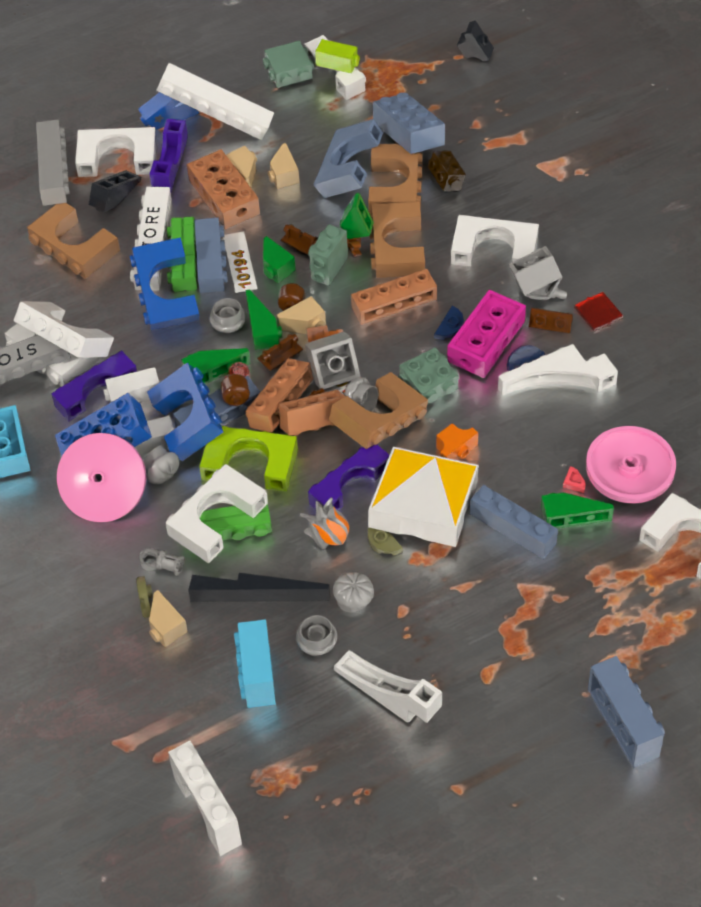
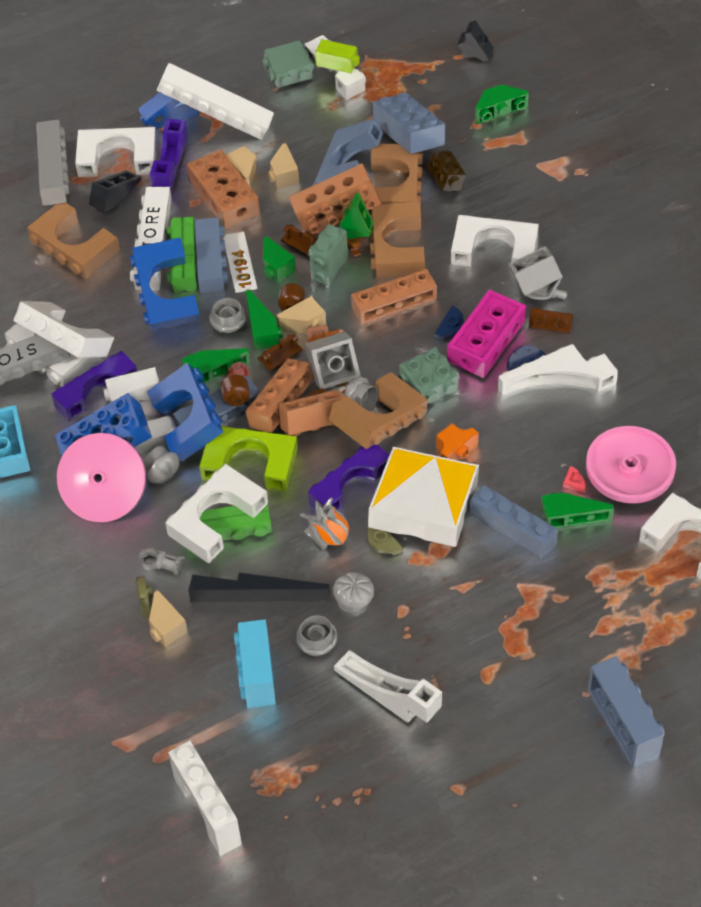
(328, 199): none -> nougat brick
(499, 102): none -> green slope
(598, 311): clear red piece -> none

